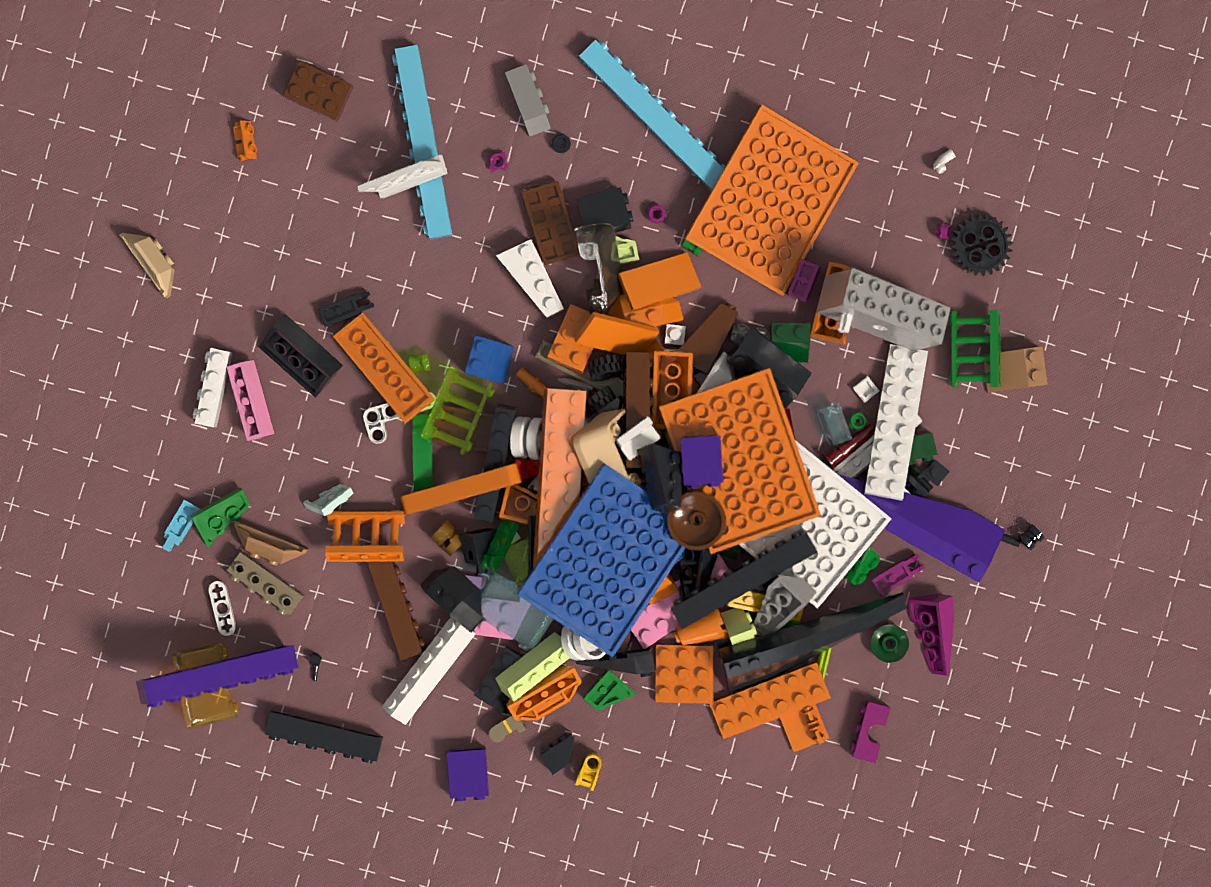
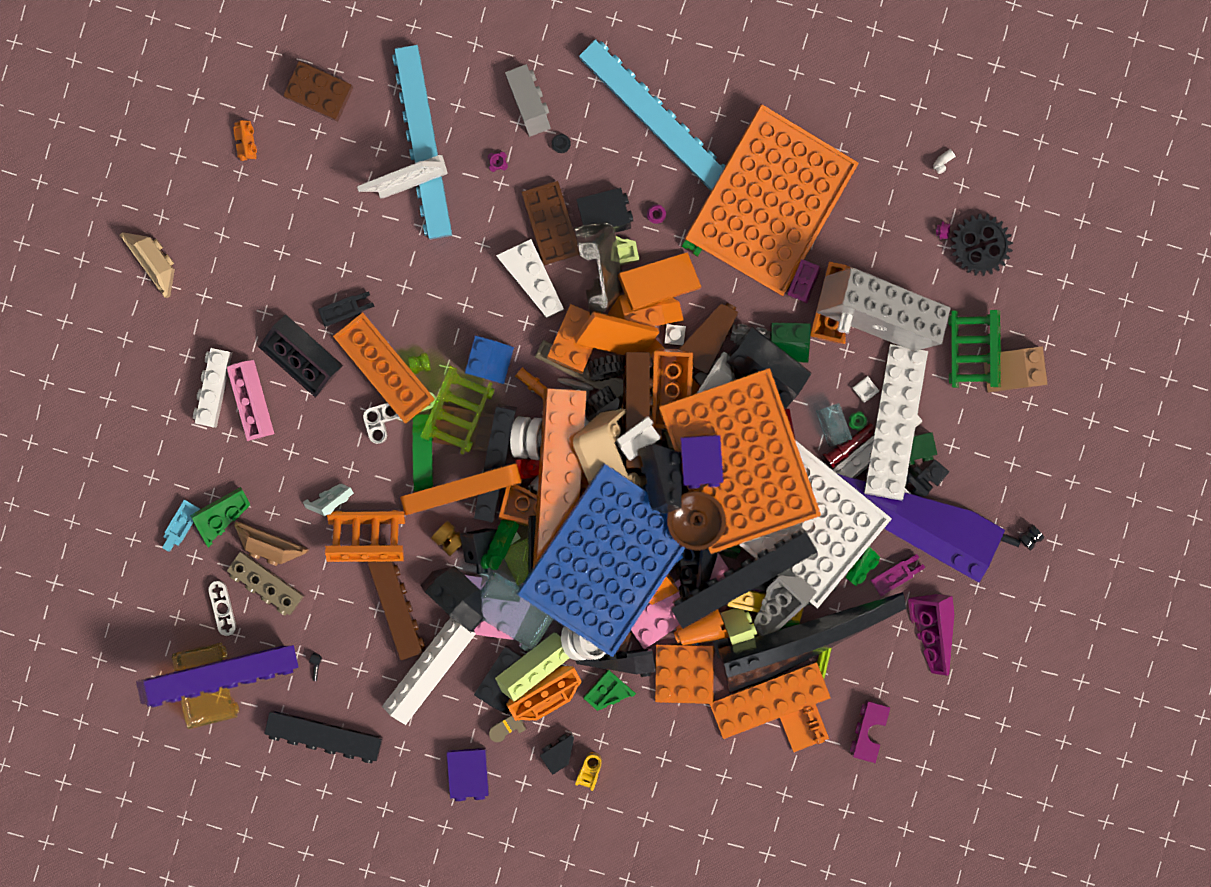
(896, 650): dark green dish -> none

